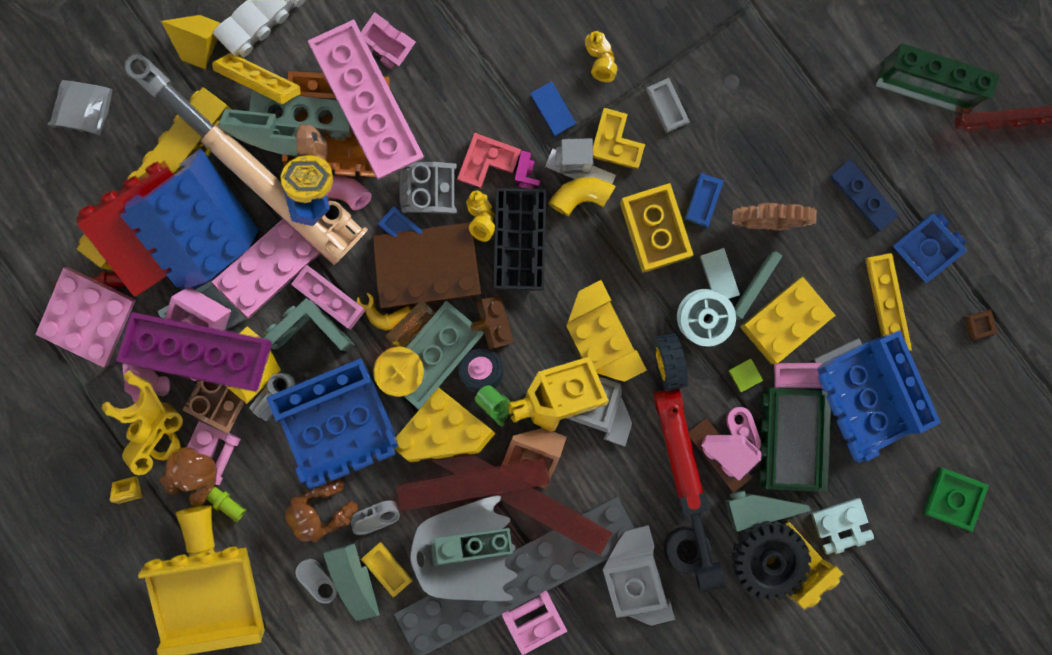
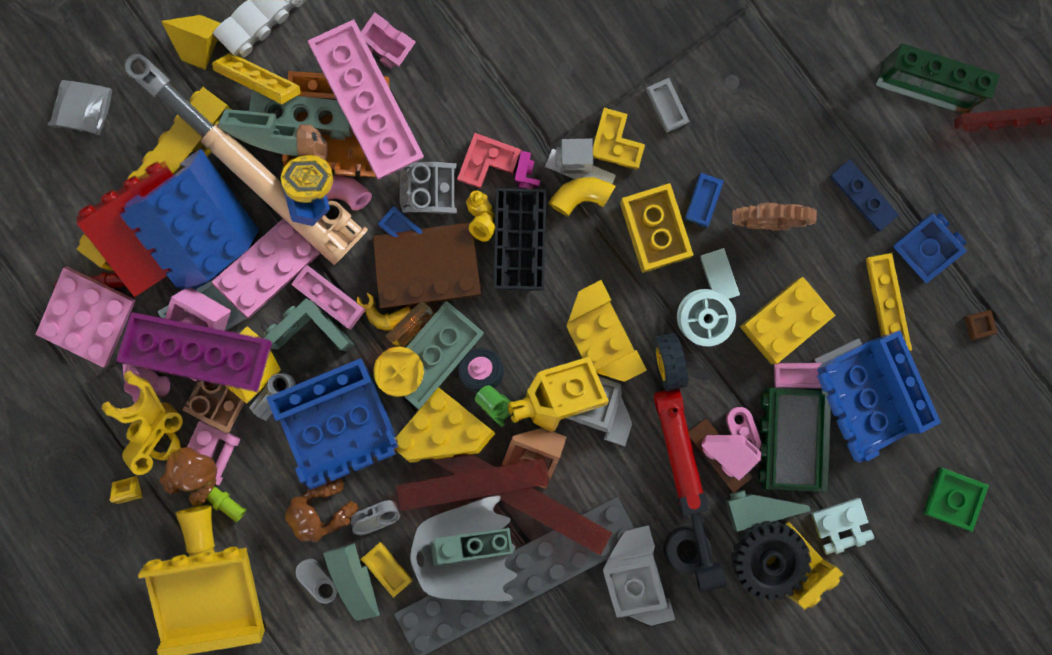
(493, 322): reddish brown plate -> none
(538, 630): bright pink plate -> none
(553, 109): blue tile -> none
(604, 67): yellow arm -> none
(745, 375): lime tile -> none
(756, 284): sand green tile -> none

